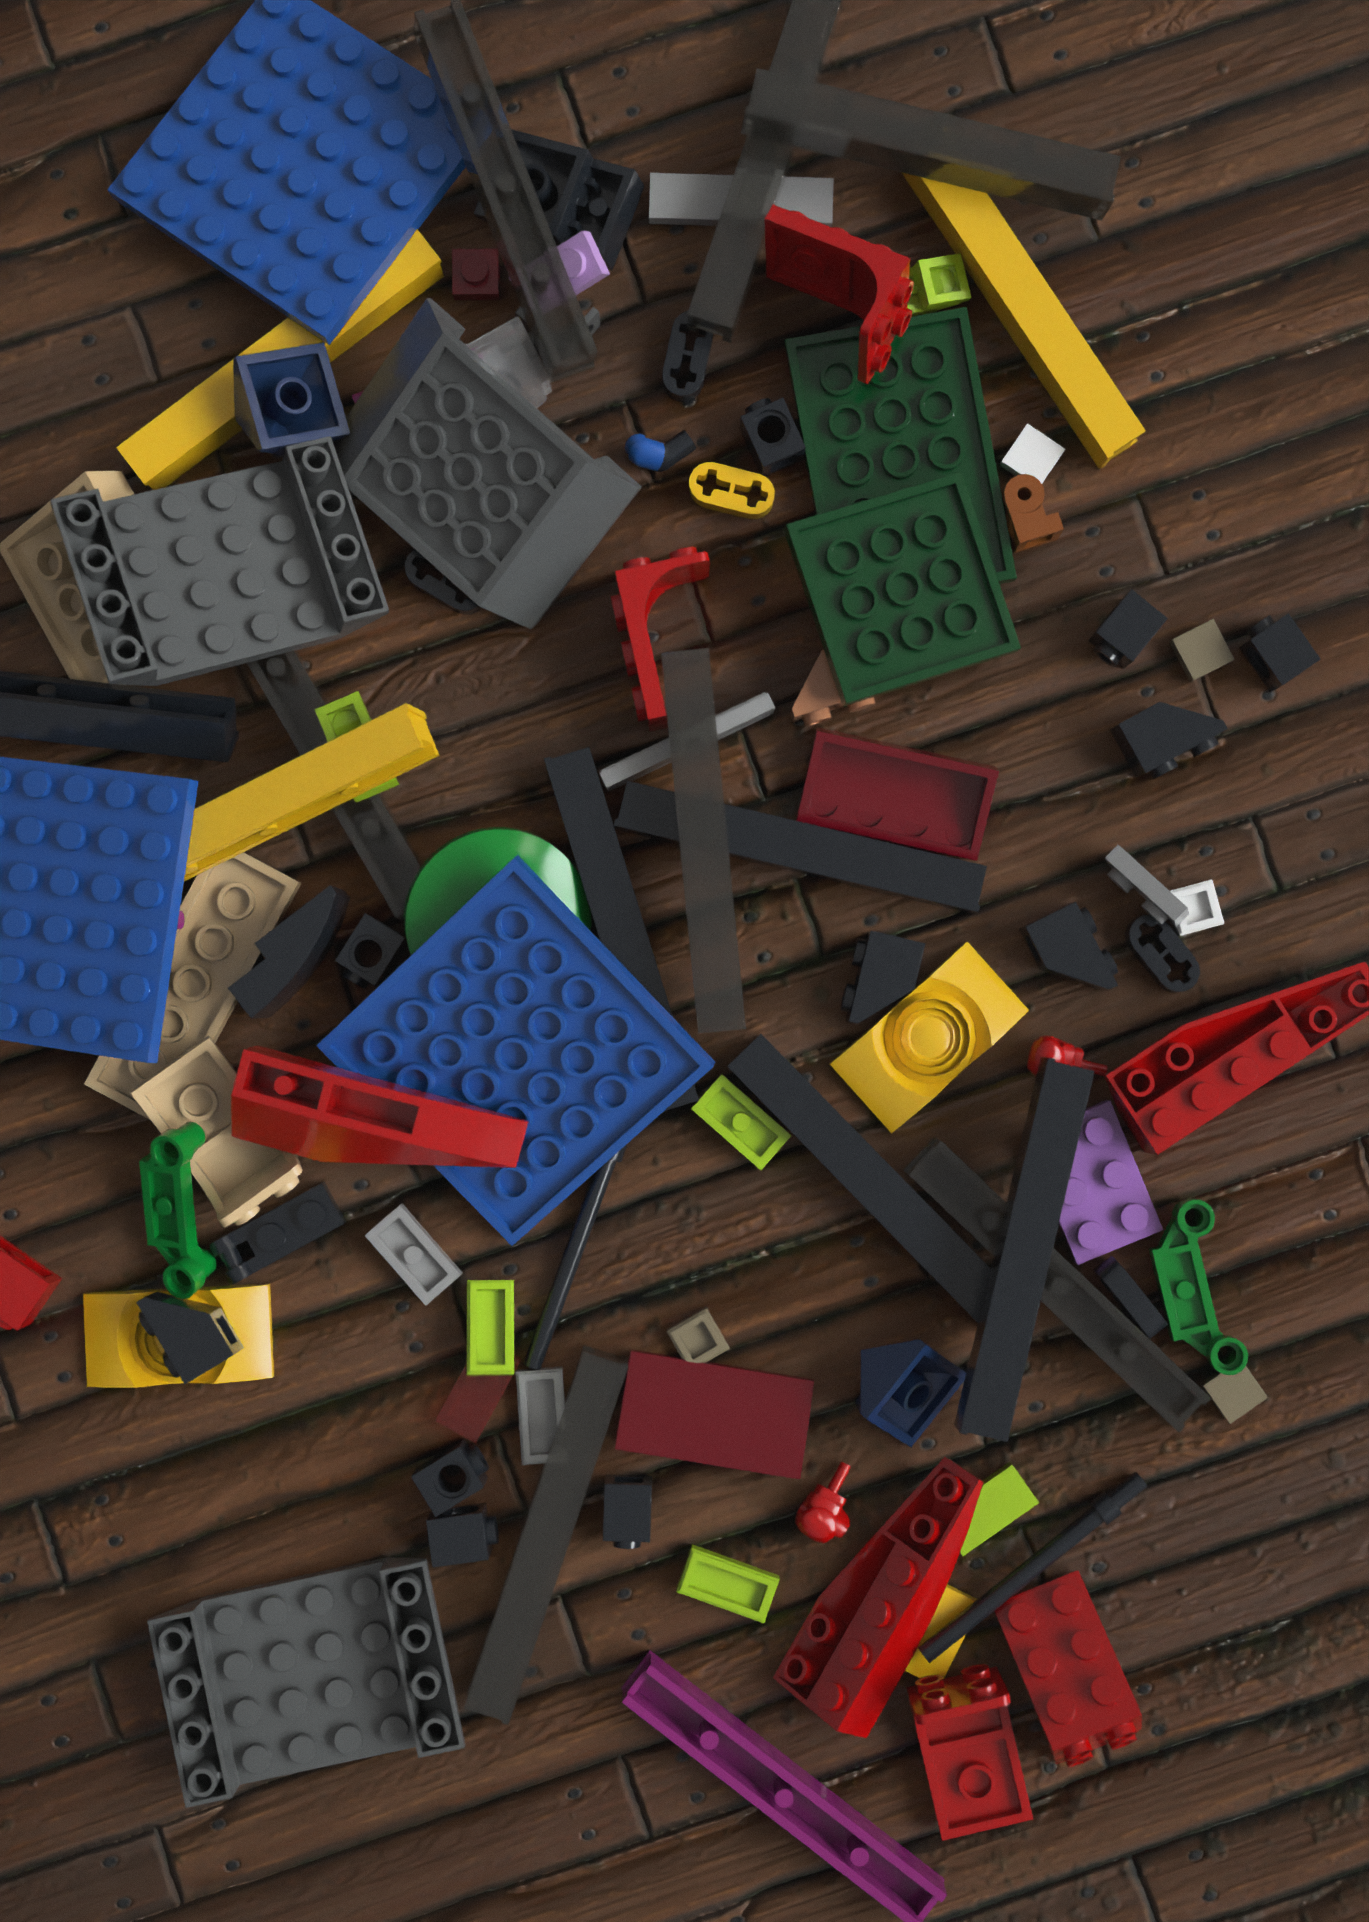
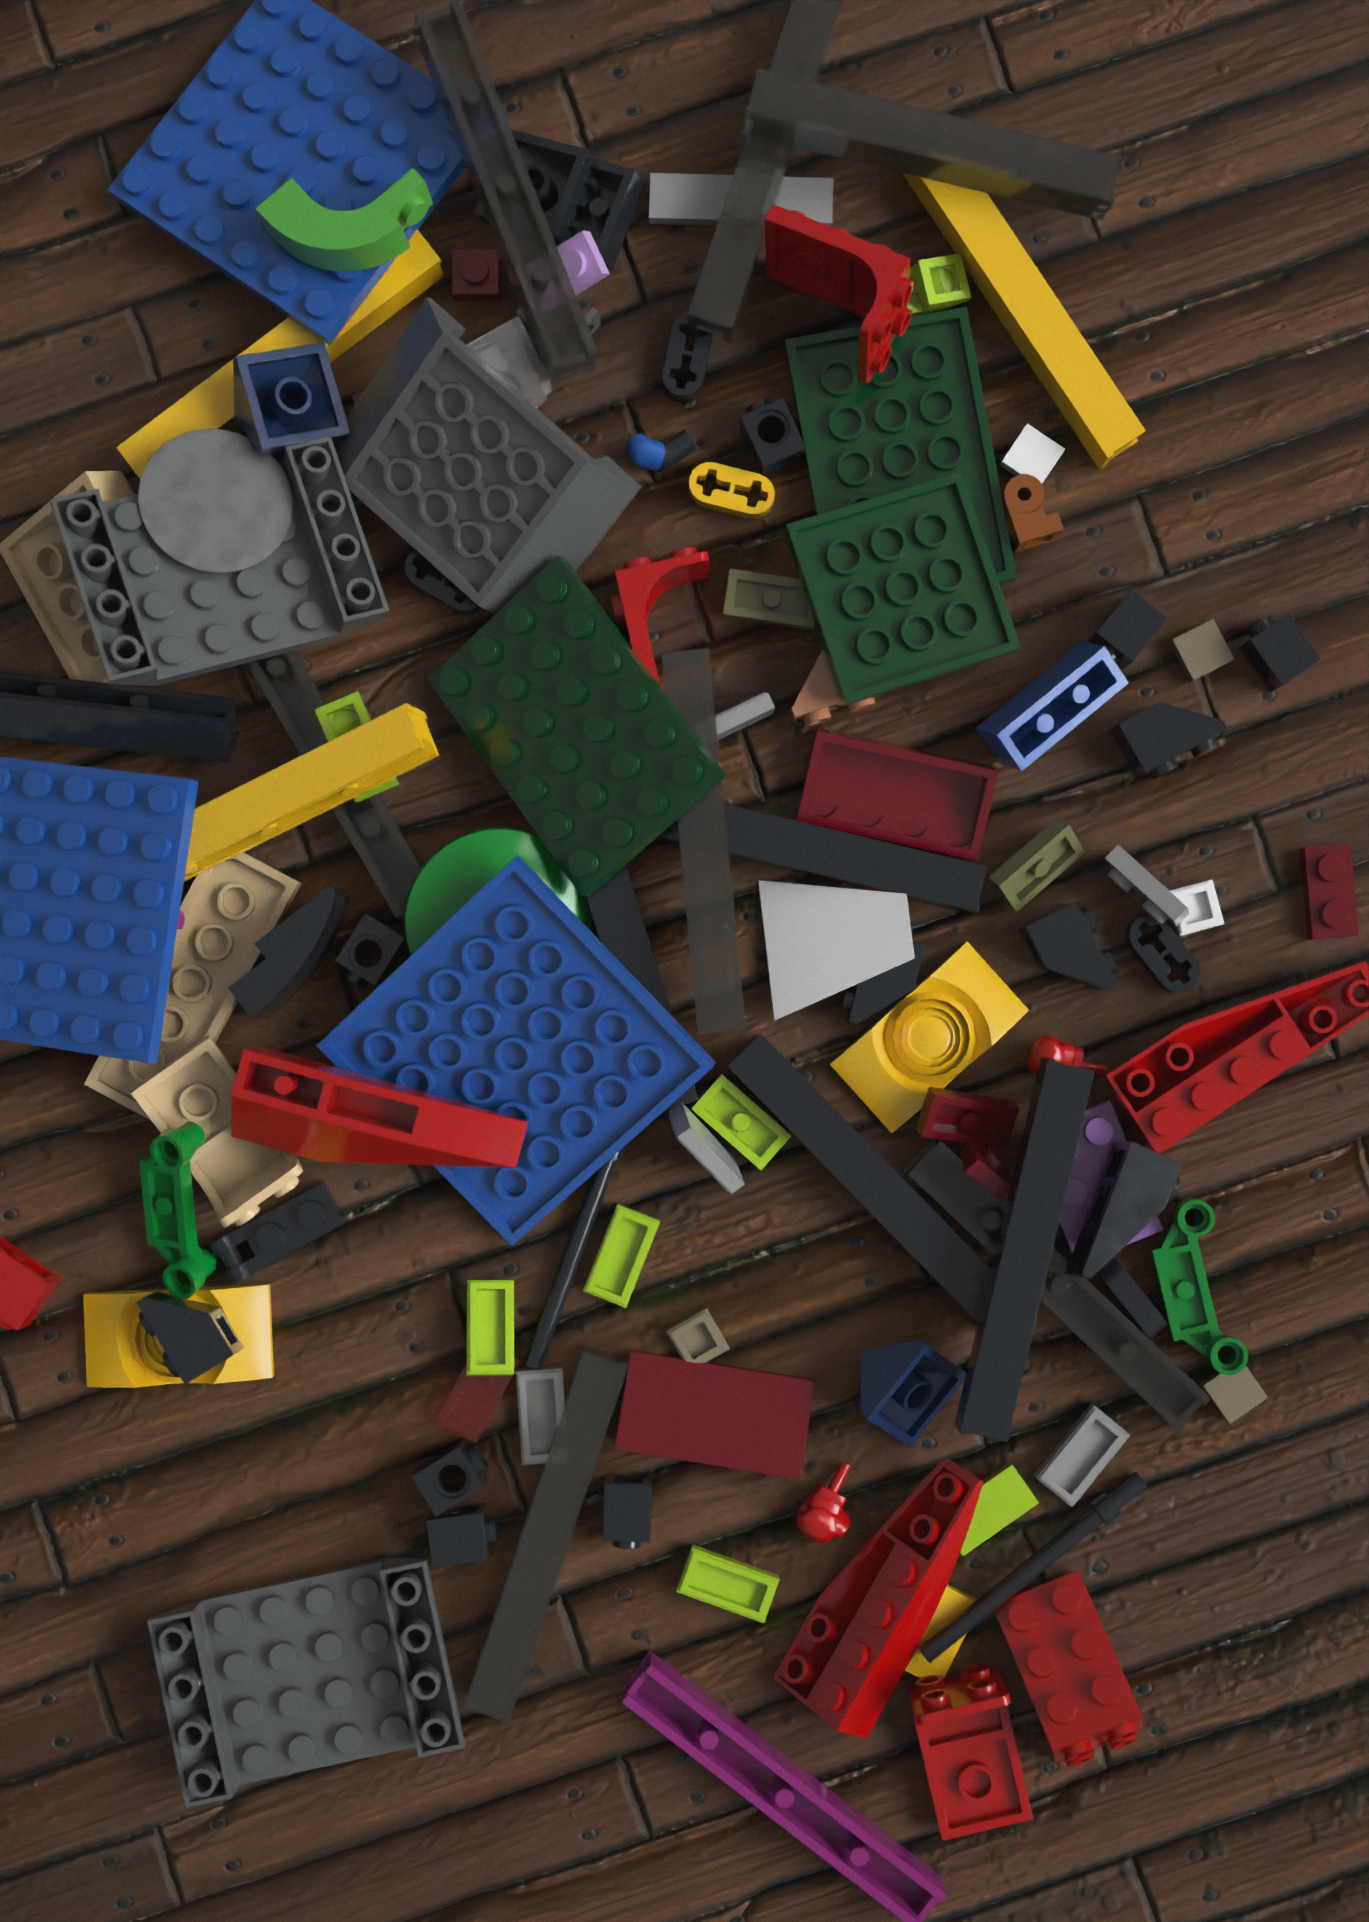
(215, 501): none -> flat silver sticker
(346, 238): none -> bright green arch
(413, 1254): light grey plate -> none
(575, 727): none -> dark green plate
(621, 1255): none -> lime tile
(705, 1148): none -> light grey tile
(767, 600): none -> olive plate
(829, 939): none -> white sticker
(966, 1116): none -> dark red plate
(987, 1167): none -> dark red plate
(1037, 864): none -> olive plate
(1052, 705): none -> blue brick
(1081, 1455): none -> light grey tile
(1128, 1197): none -> black slope
(1329, 891): none -> dark red plate

